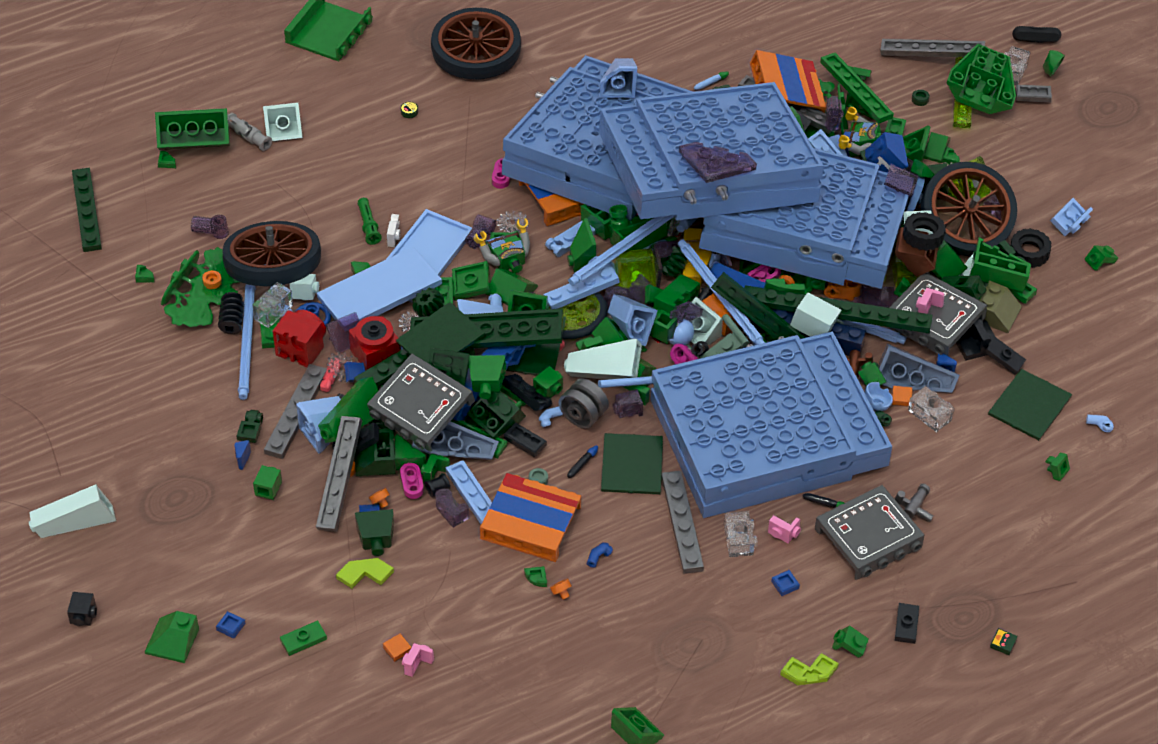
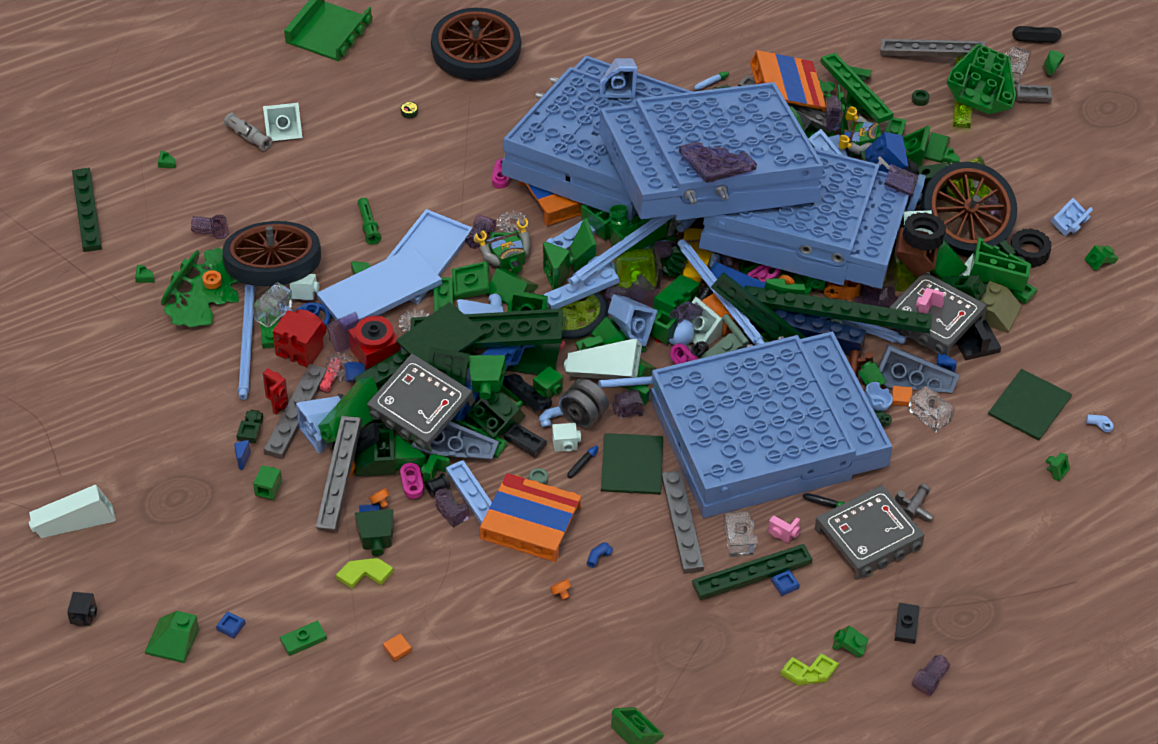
(192, 129): green slope -> none
(231, 313): black piece -> none
(275, 390): none -> red bracket
(393, 232): white plate -> none
(412, 659): bright pink bracket -> none
(427, 302): dark green gear -> none
(536, 576): green tile -> none
(556, 264): none -> green slope
(565, 437): none -> light aqua brick
(650, 293): green tile -> none
(751, 571): none -> dark green plate
(814, 316): light aqua slope -> none
(902, 287): green tile -> none
(921, 169): green slope -> none
(929, 677): none -> clear purple piece
(1003, 641): dark green tile -> none
(1005, 355): black plate -> none

